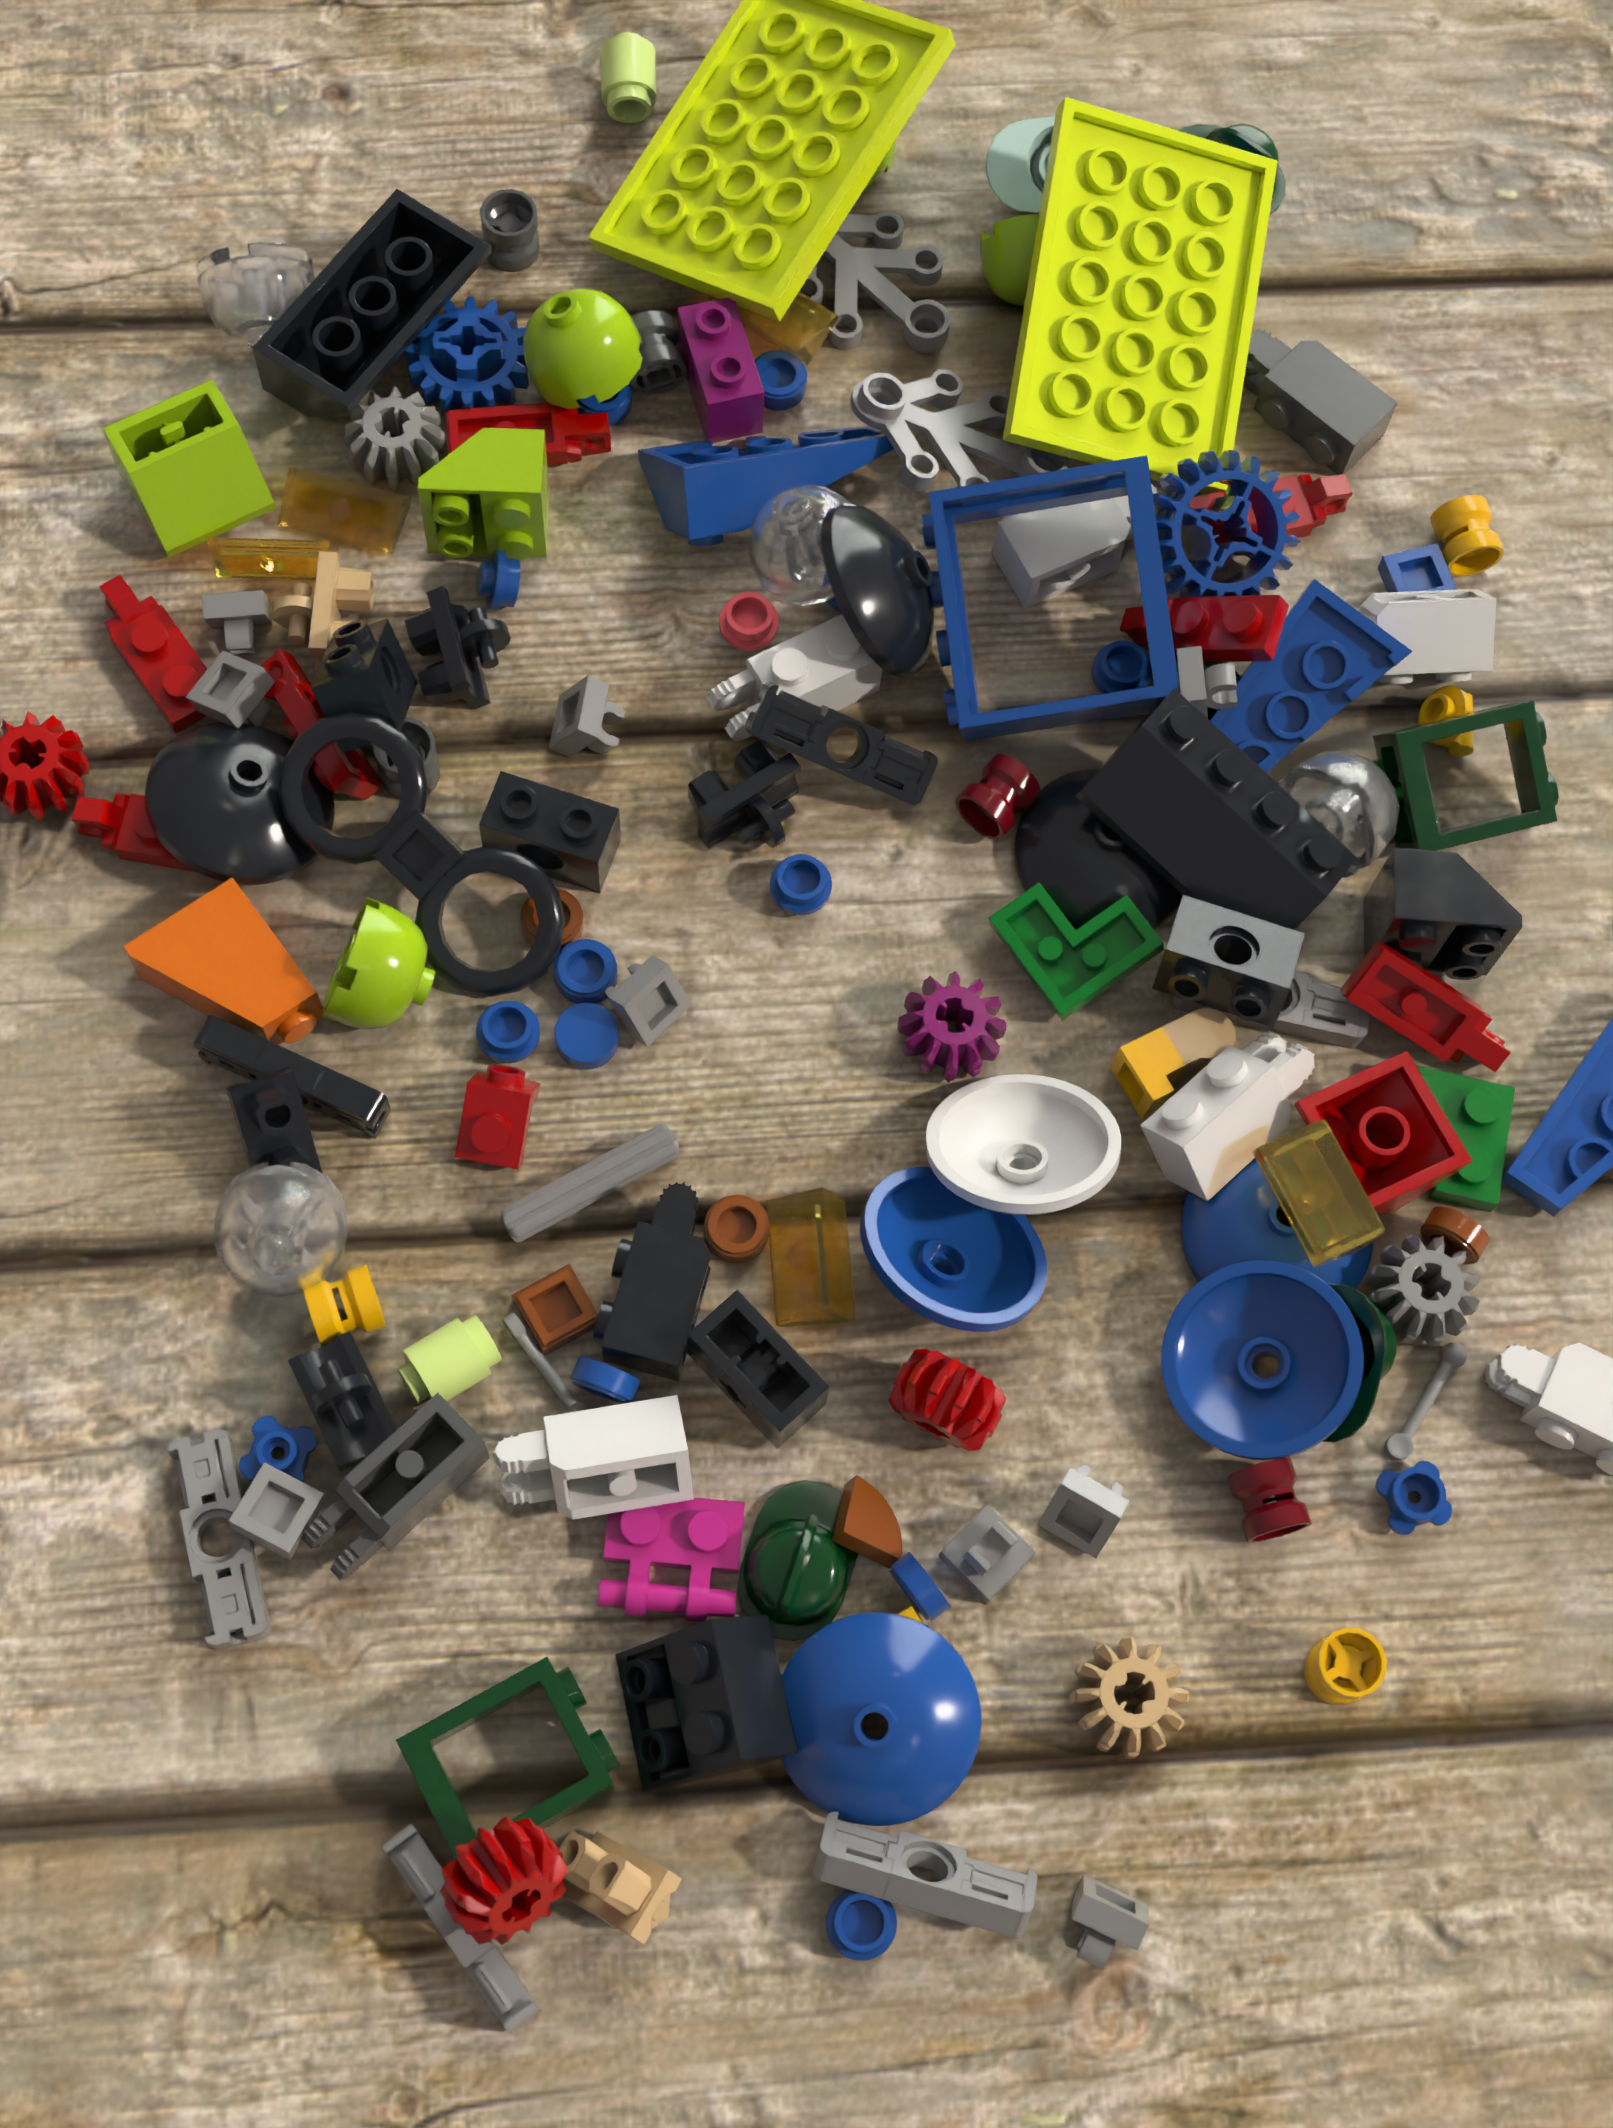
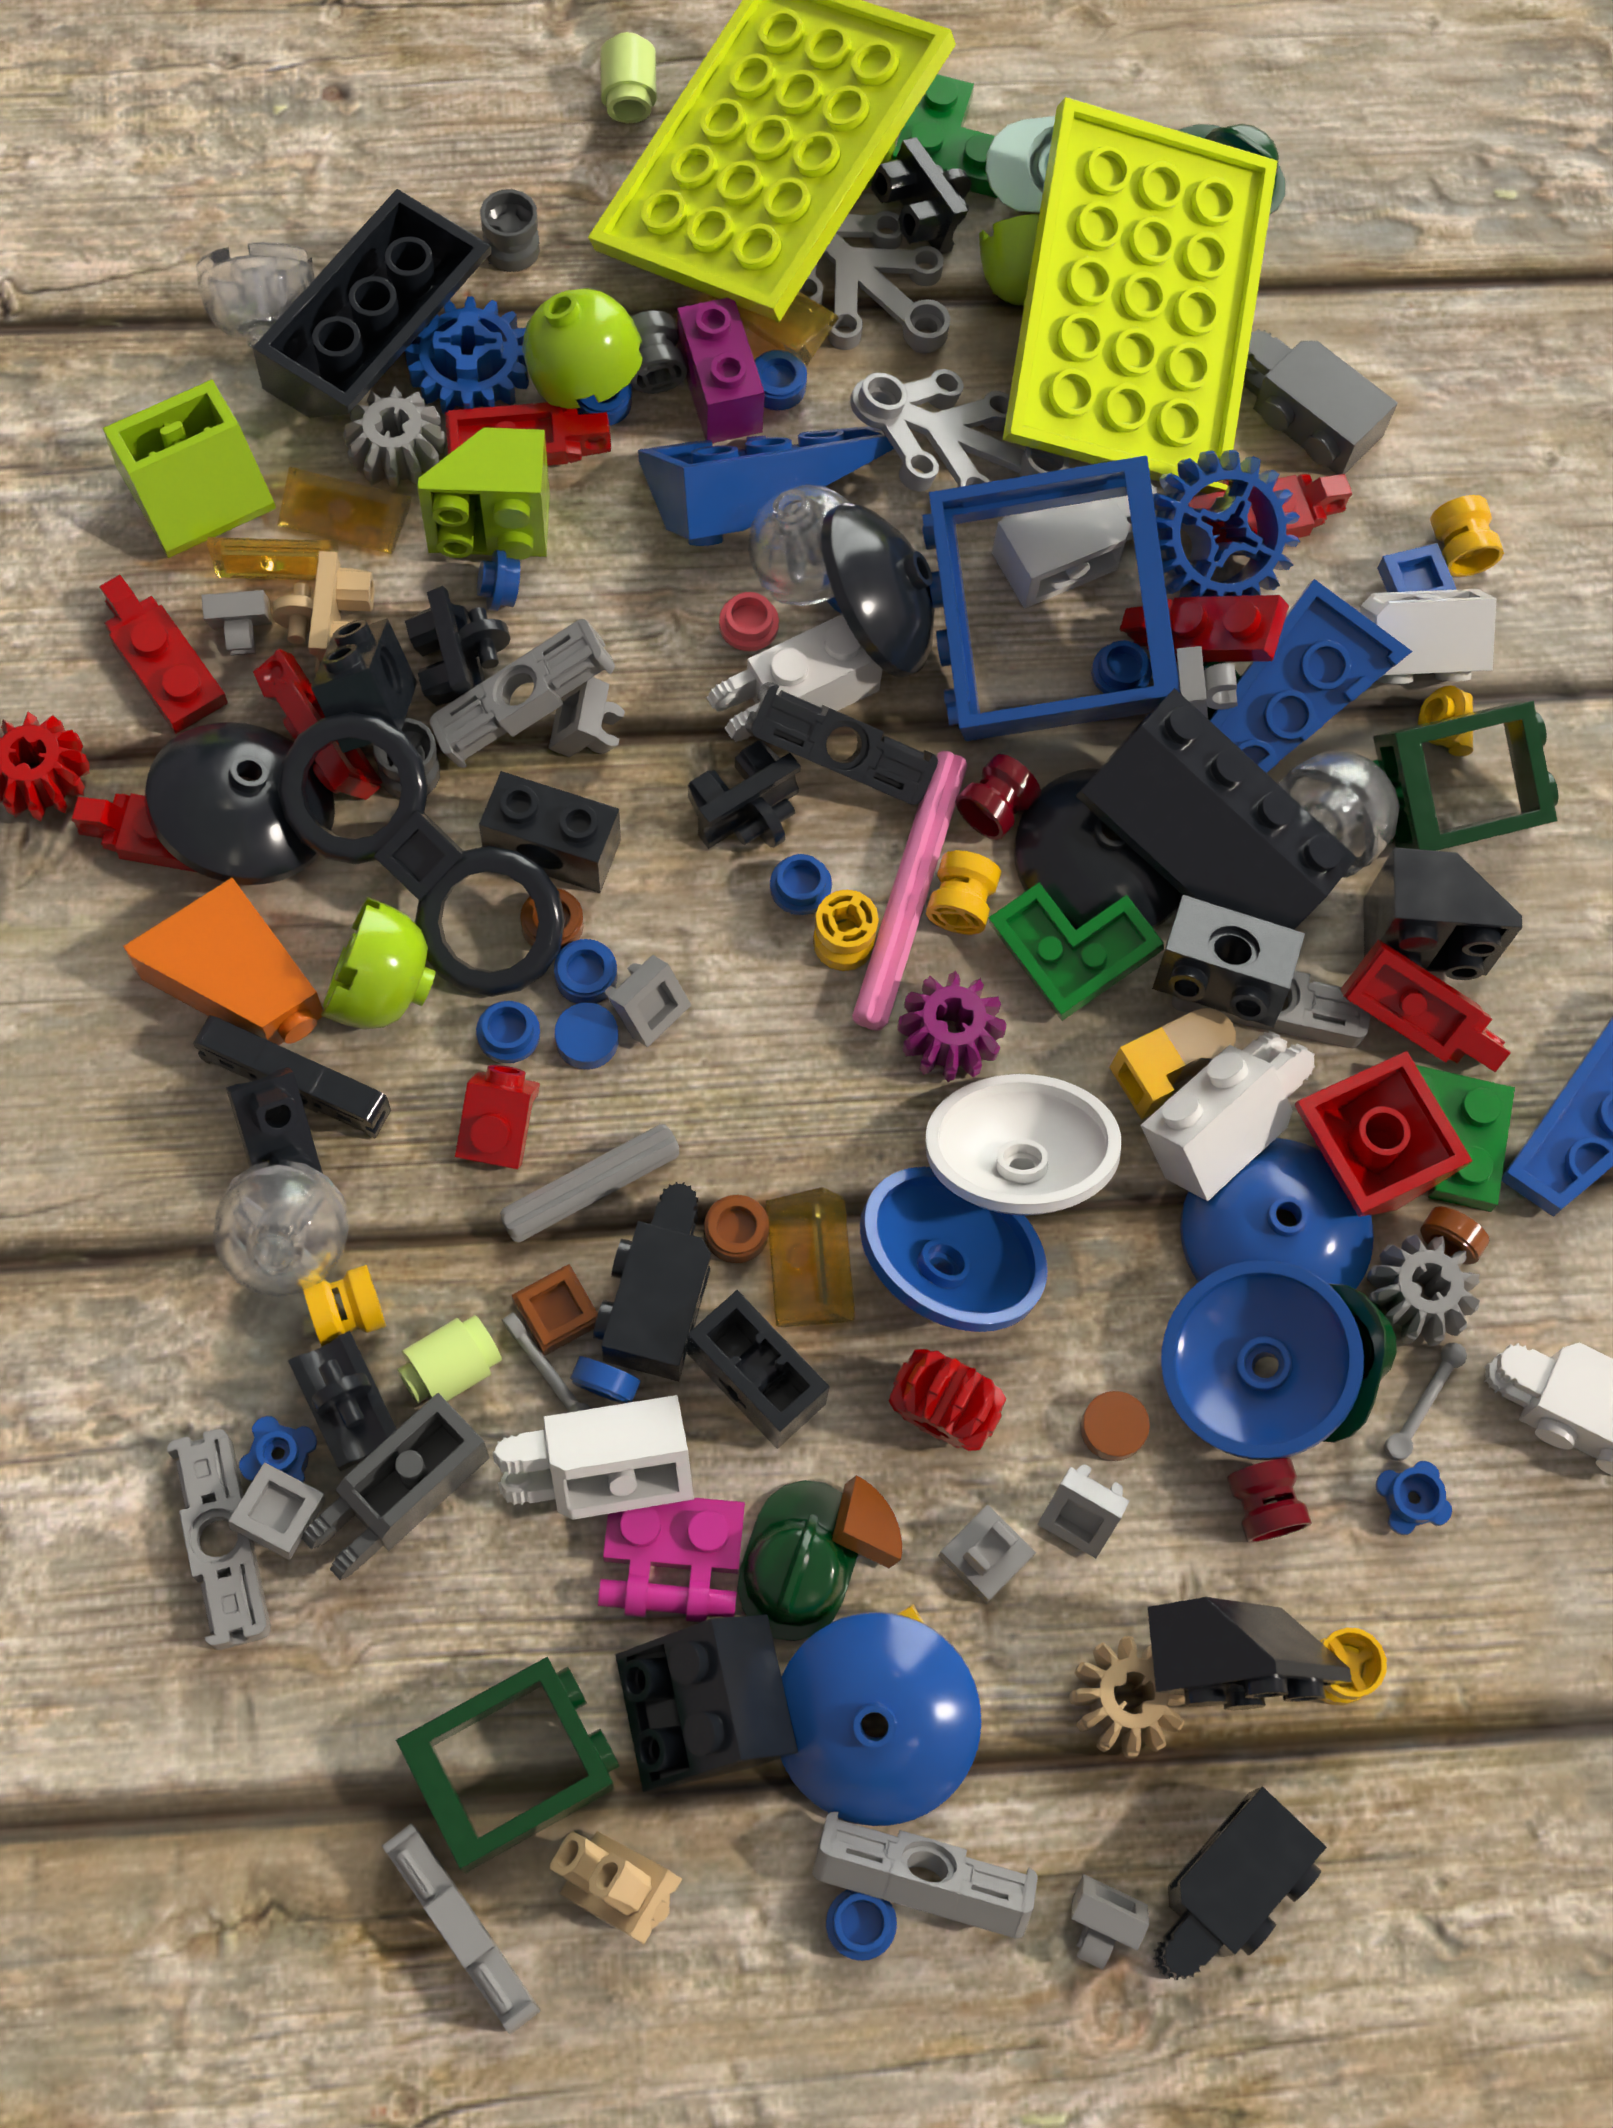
(233, 691): light grey tile -> none
(486, 710): none -> light grey piece
(503, 1880): red gear -> none
(843, 944): none -> yellow wheel
(909, 893): none -> bright pink axle
(919, 1587): blue tile -> none
(929, 196): none -> black hips
(940, 129): none -> green plate
(963, 892): none -> yellow wheel
(1115, 1426): none -> dark orange tile
(1236, 1885): none -> black hinge
(1238, 1654): none -> black slope
(1319, 1193): clear yellow slope -> none

